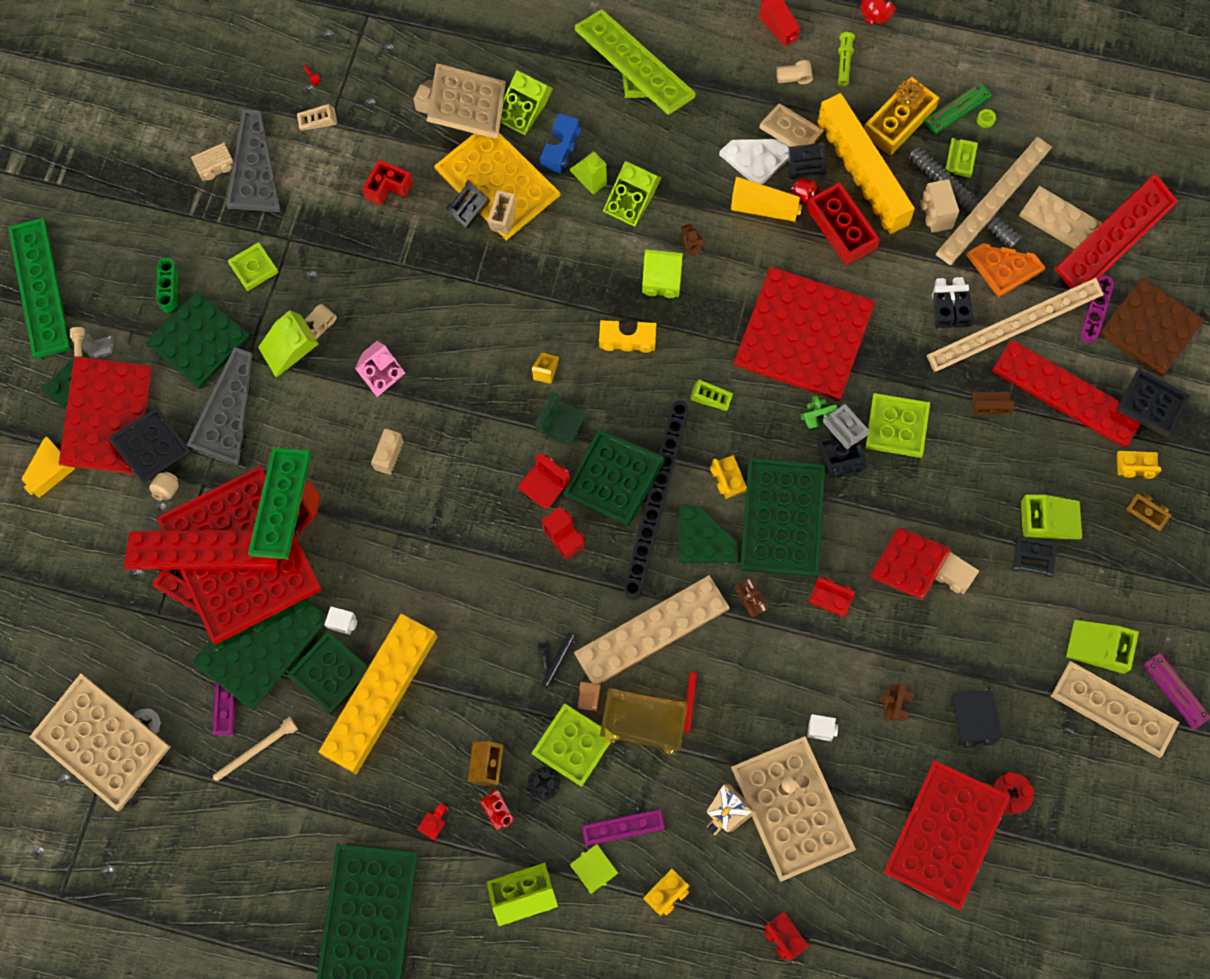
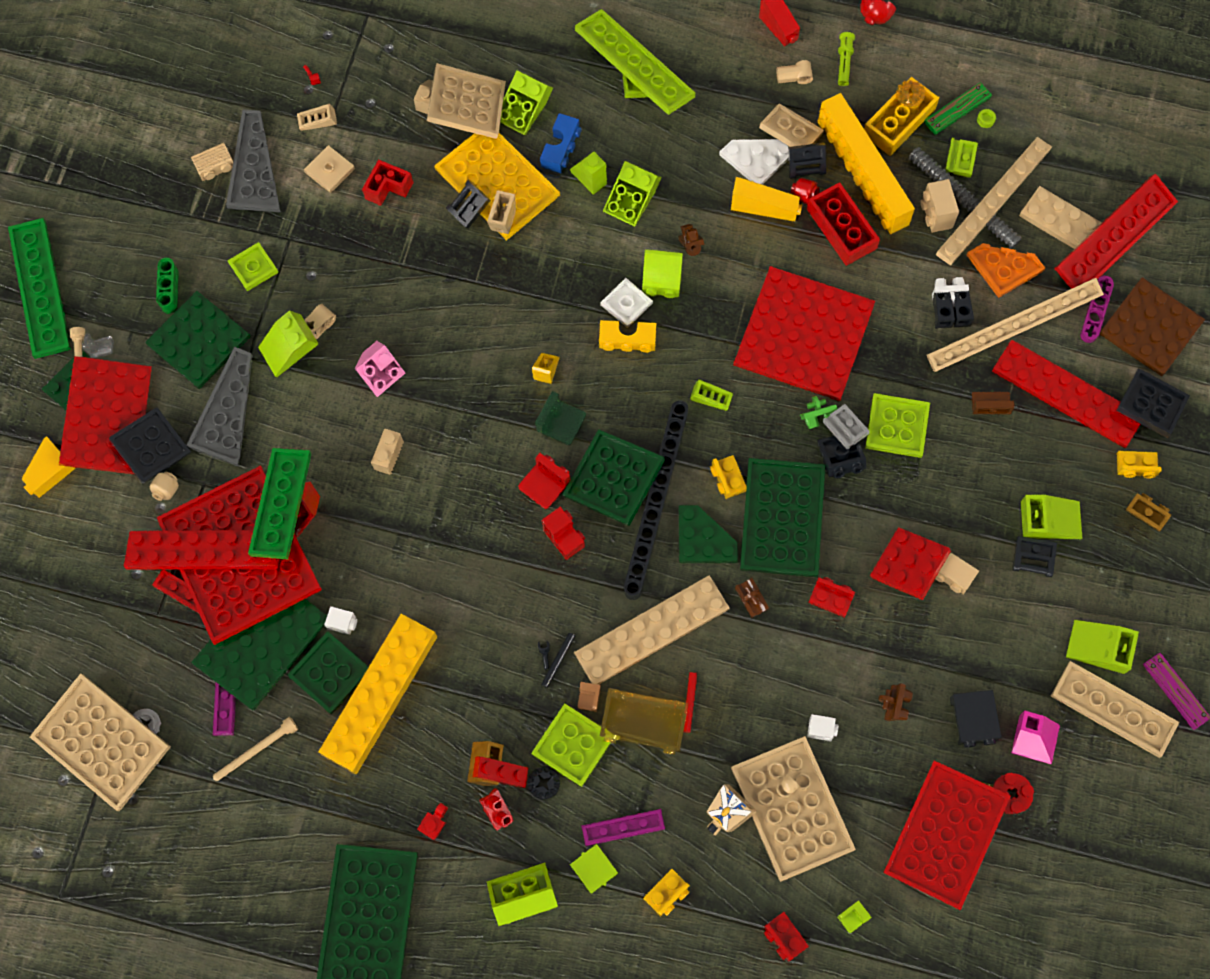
(329, 169): none -> tan plate
(500, 772): none -> red plate
(626, 302): none -> white plate
(854, 917): none -> lime panel
(1035, 737): none -> dark pink slope

